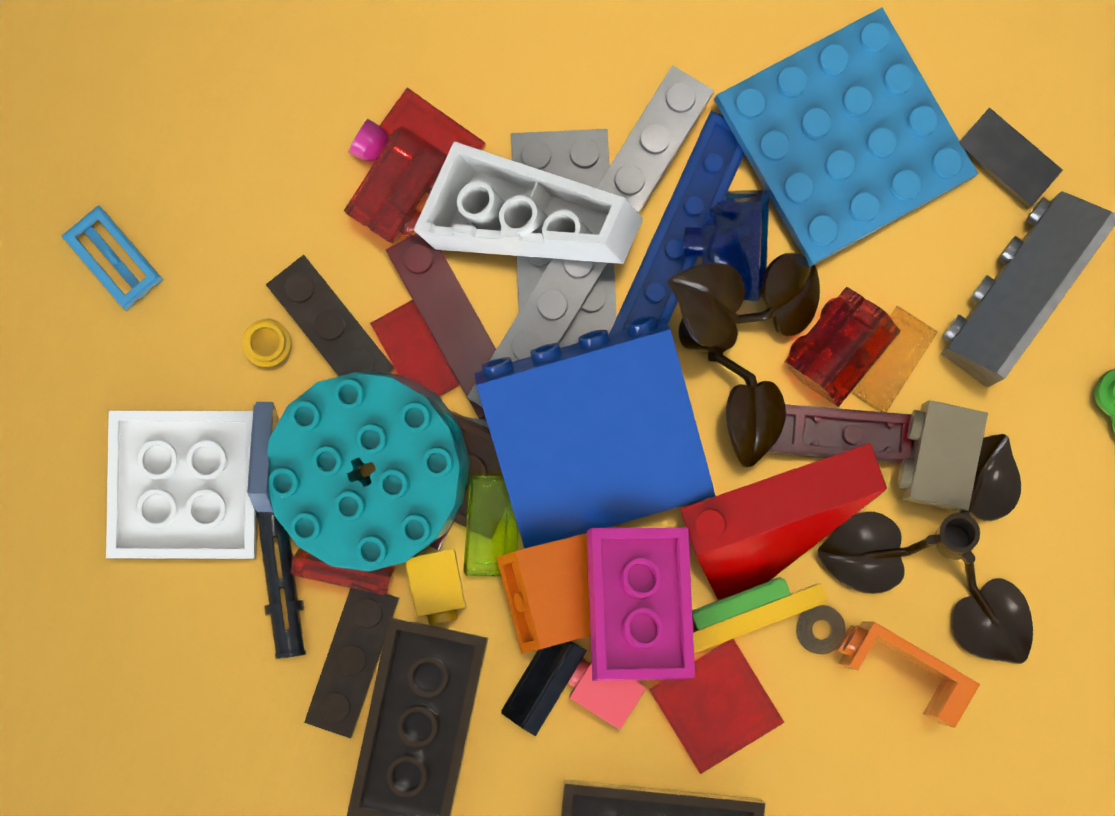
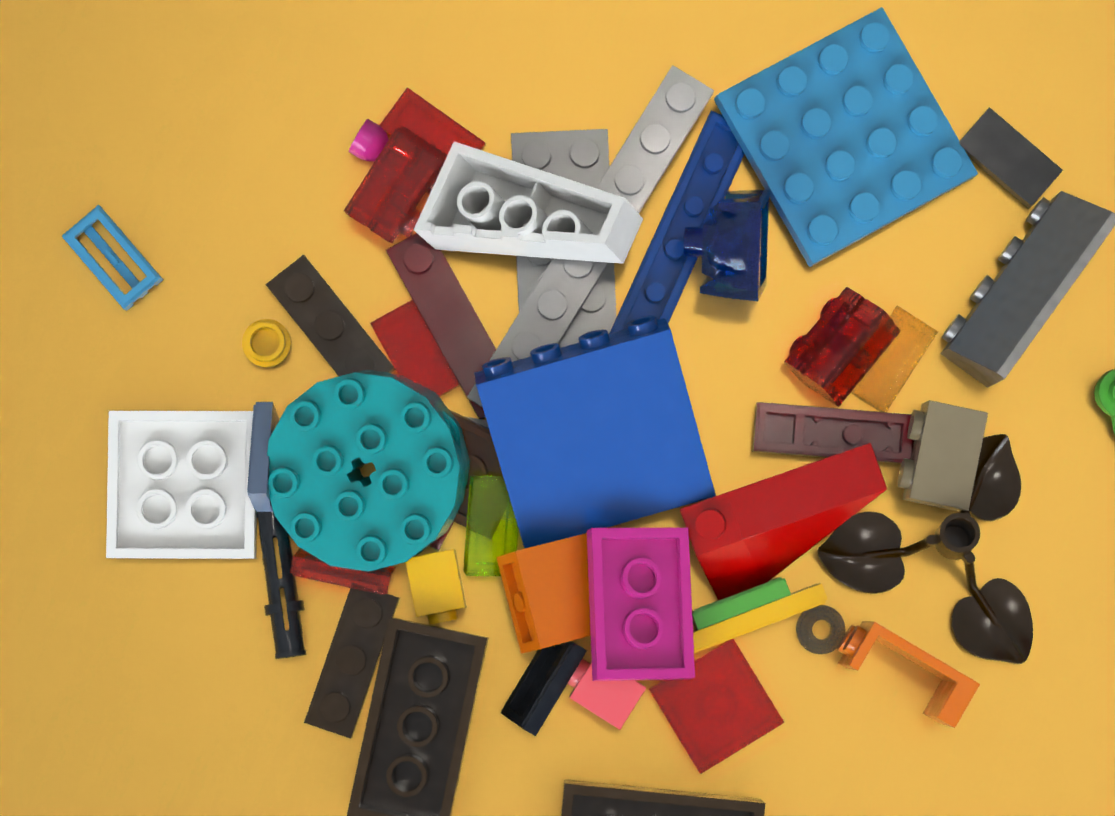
(709, 303): dark brown plant -> none

